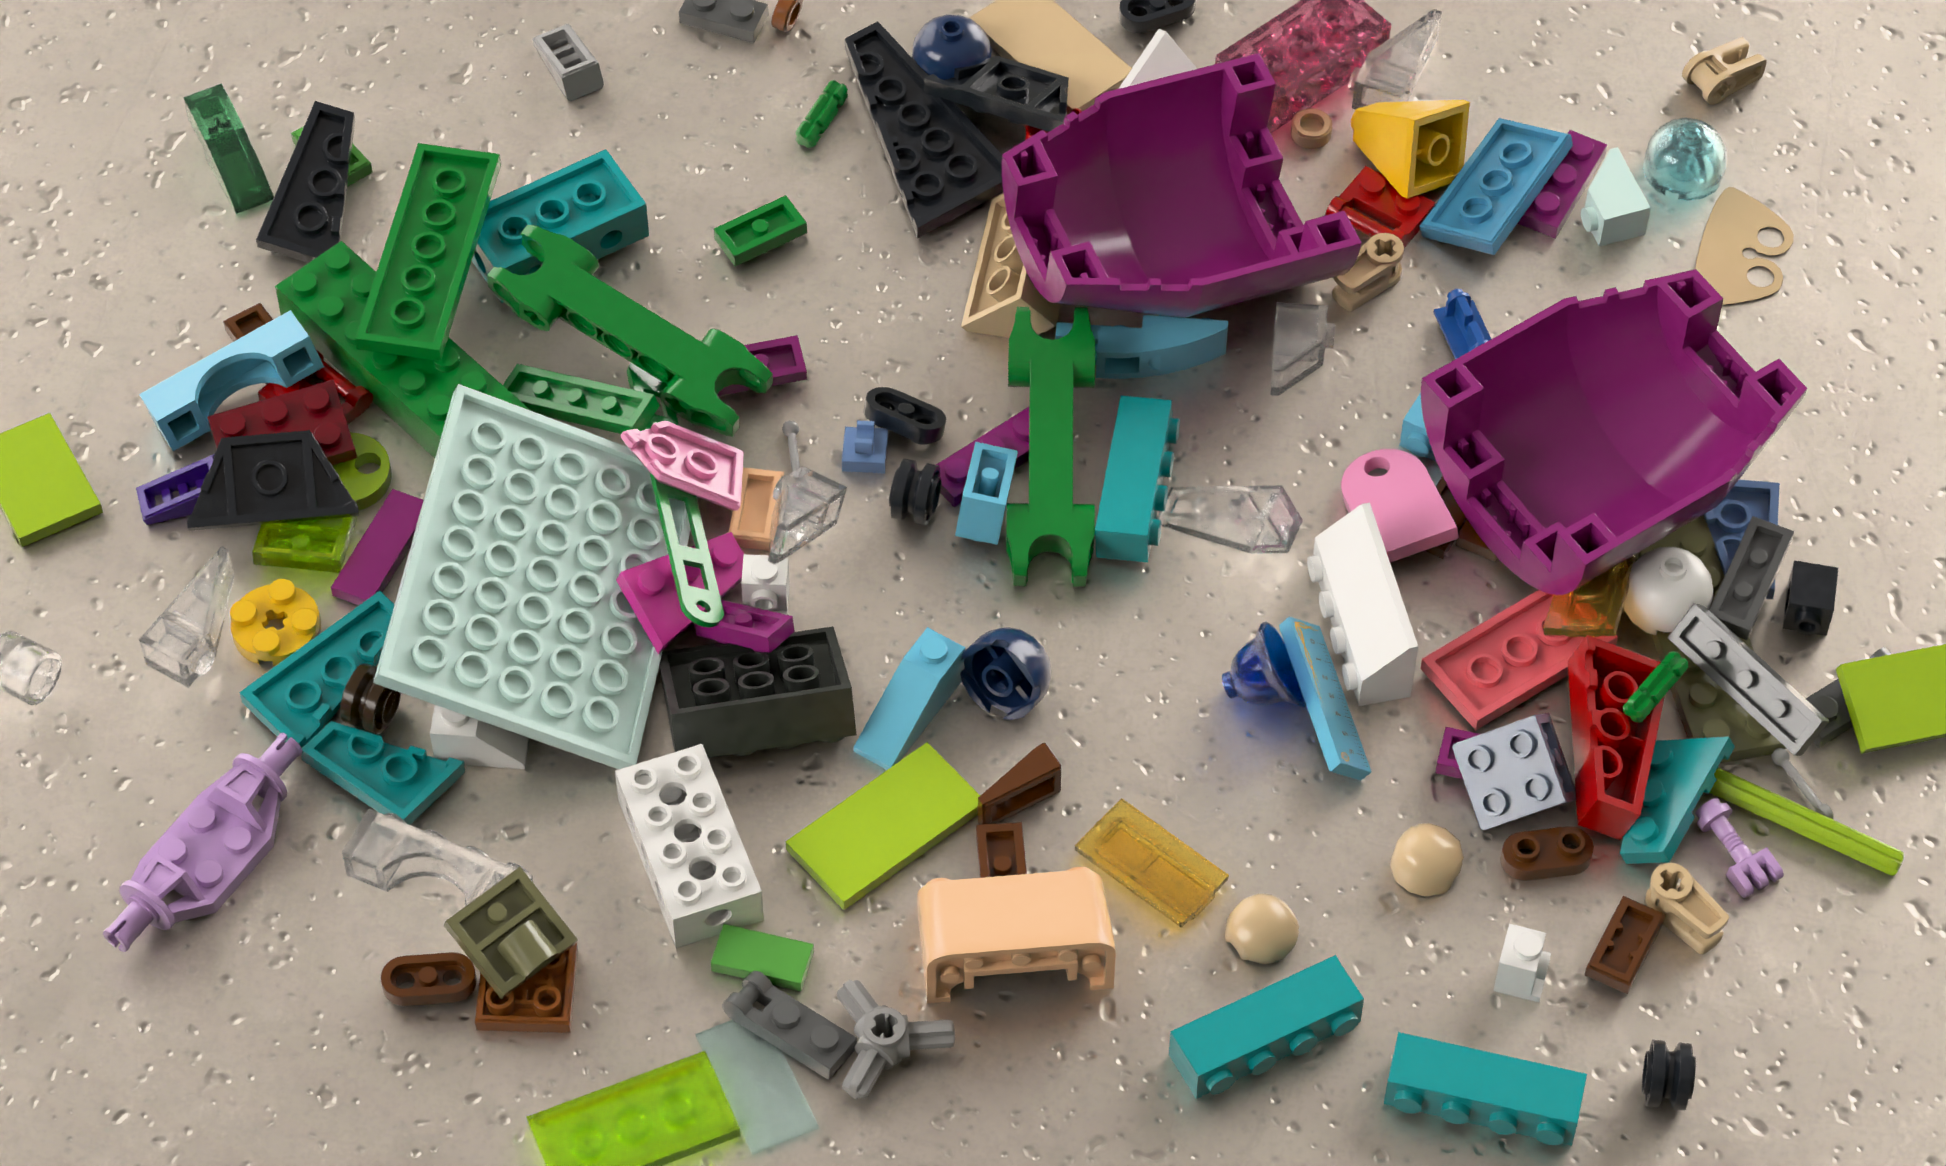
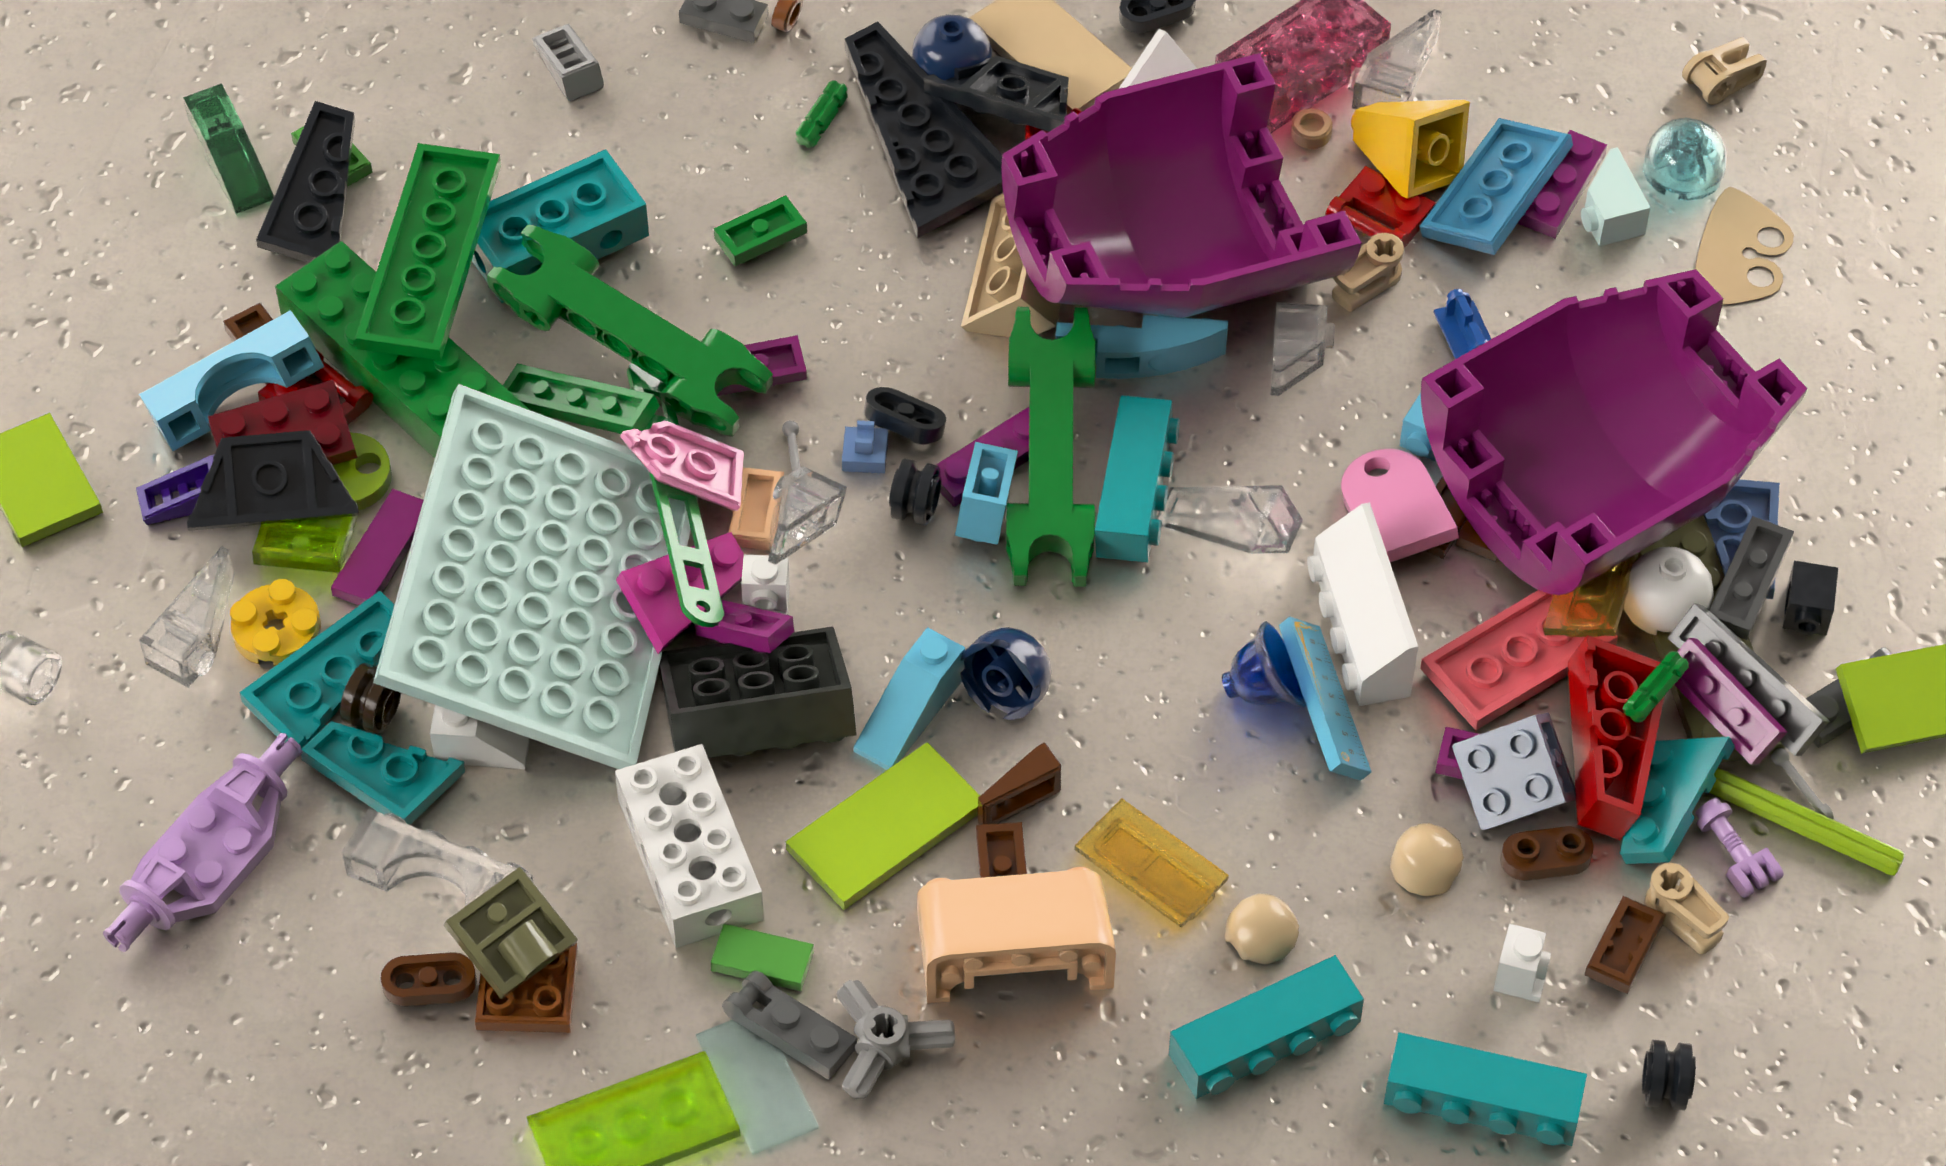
(1727, 703): none -> magenta plate

